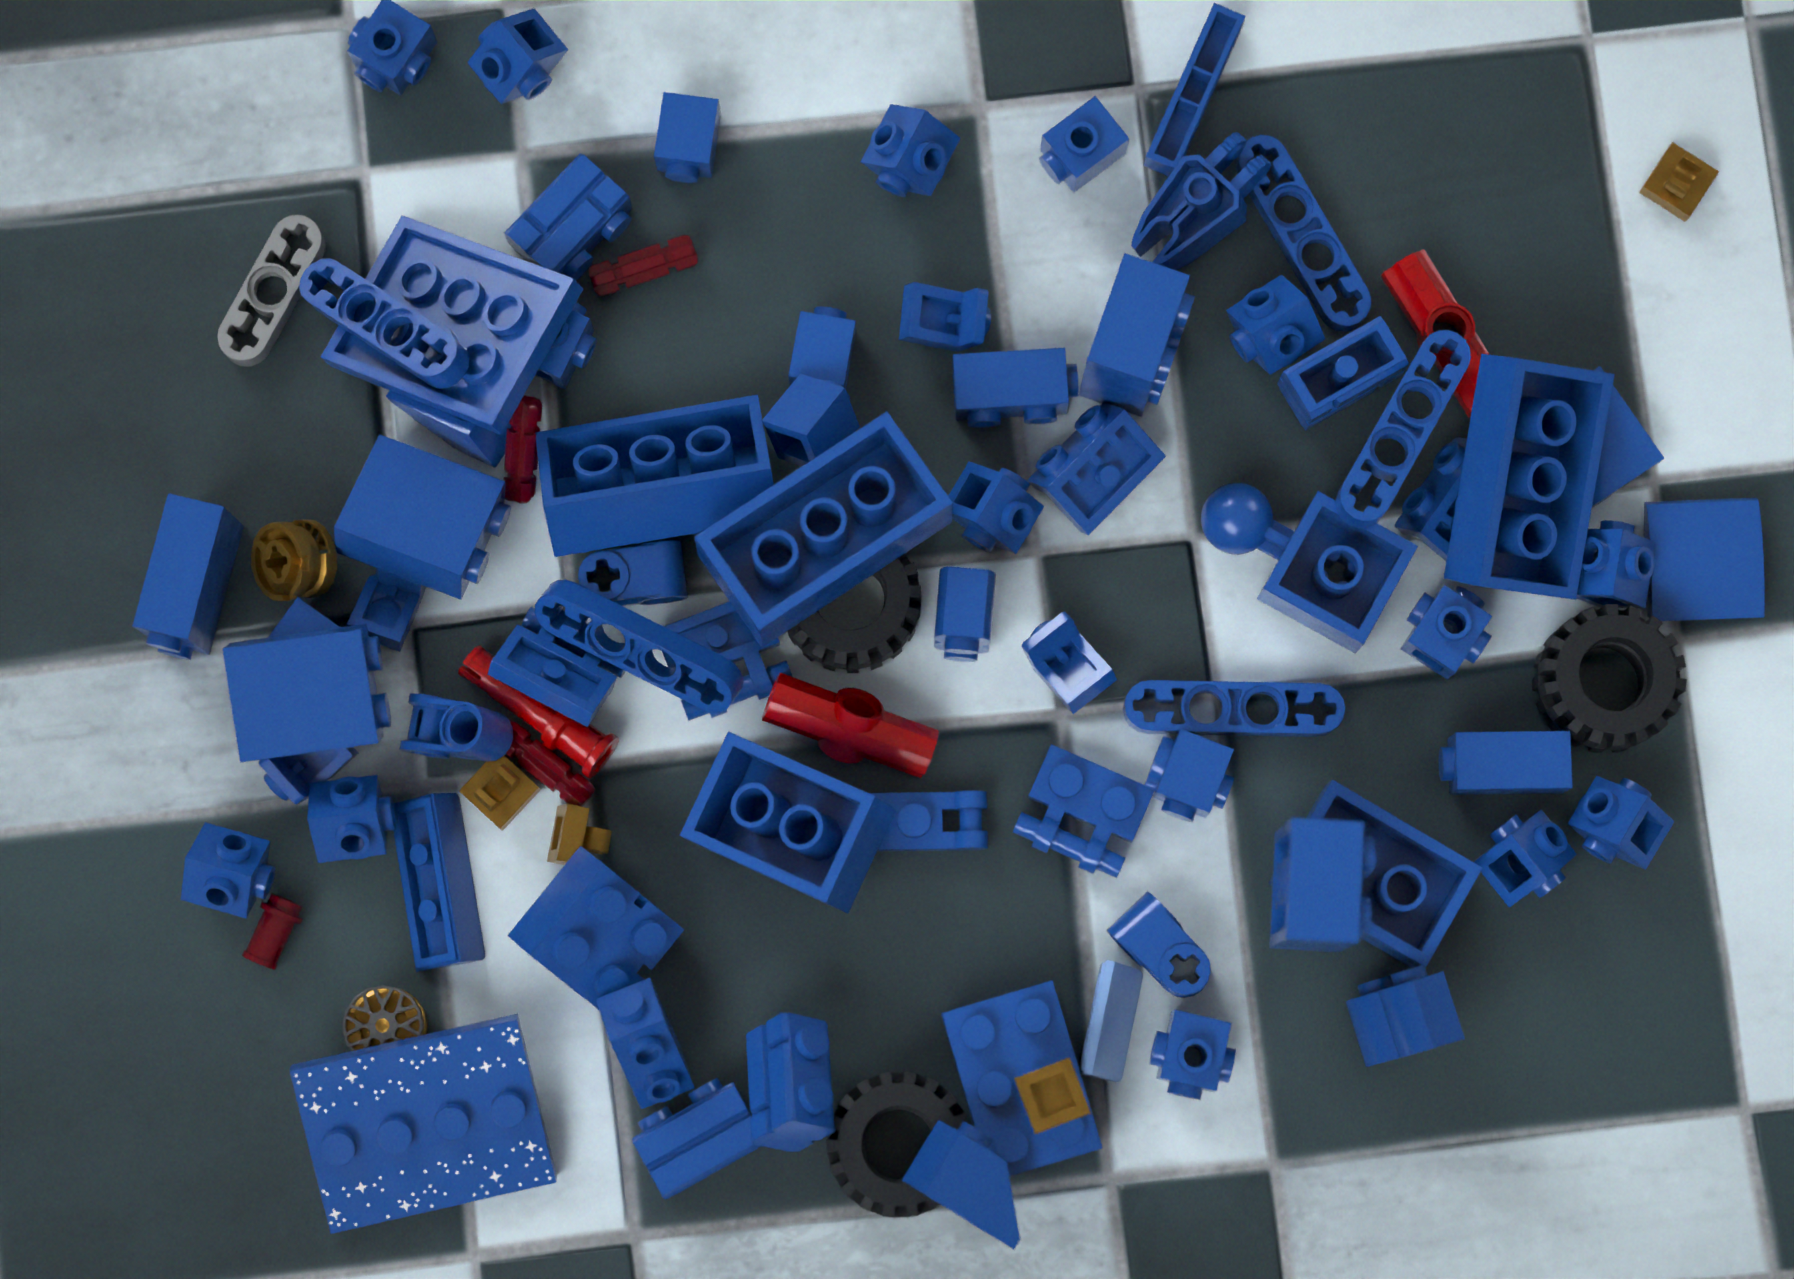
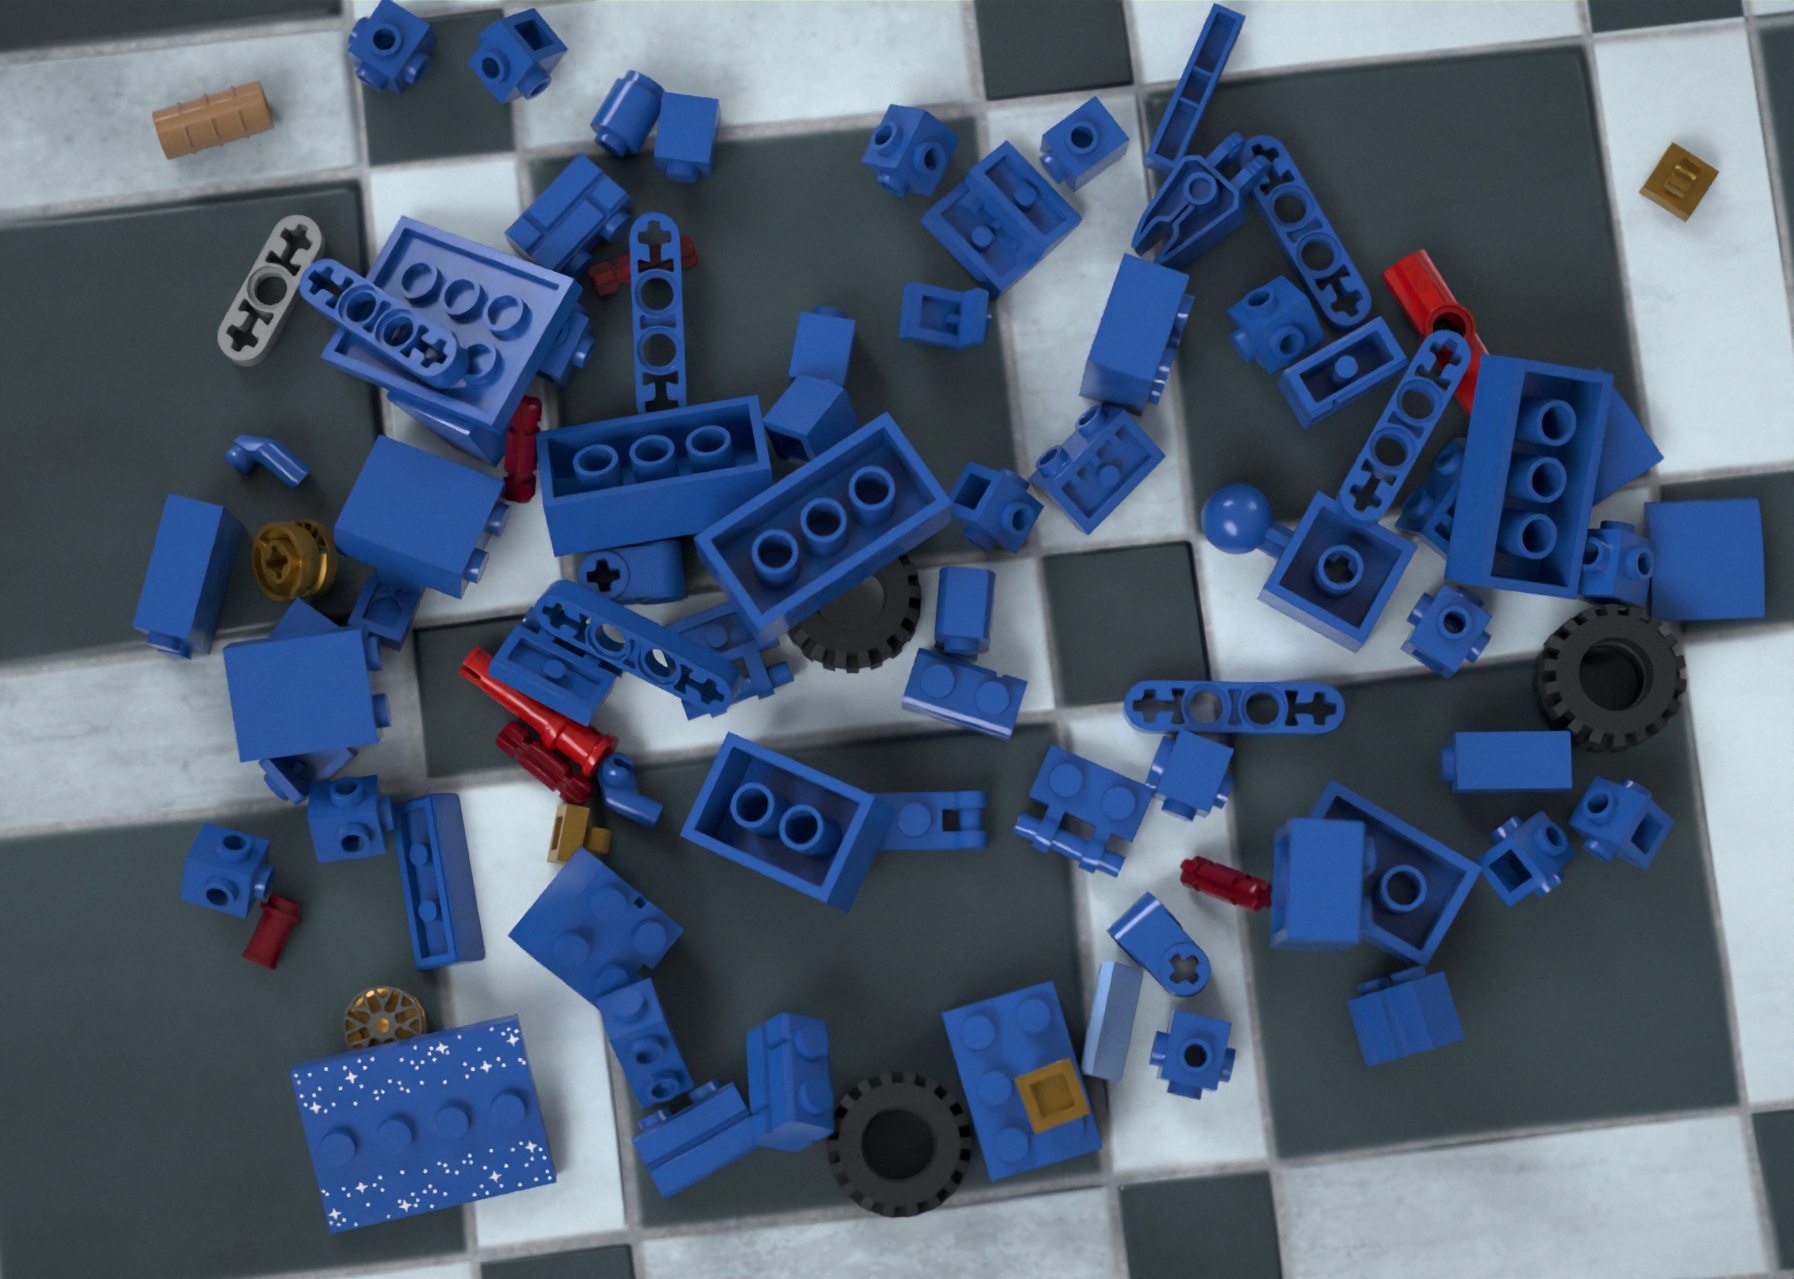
(213, 120): none -> medium nougat axle
(267, 452): none -> blue arm
(448, 729): blue piece -> none
(500, 791): pearl gold tile -> none
(621, 792): none -> blue arm
(628, 114): none -> blue brick
(652, 322): none -> blue beam
(850, 725): red piece -> none
(963, 694): none -> blue brick
(967, 1179): blue slope -> none
(1001, 220): none -> blue slope
(1013, 384): blue brick -> none
(1067, 662): blue bracket -> none
(1226, 884): none -> dark red axle

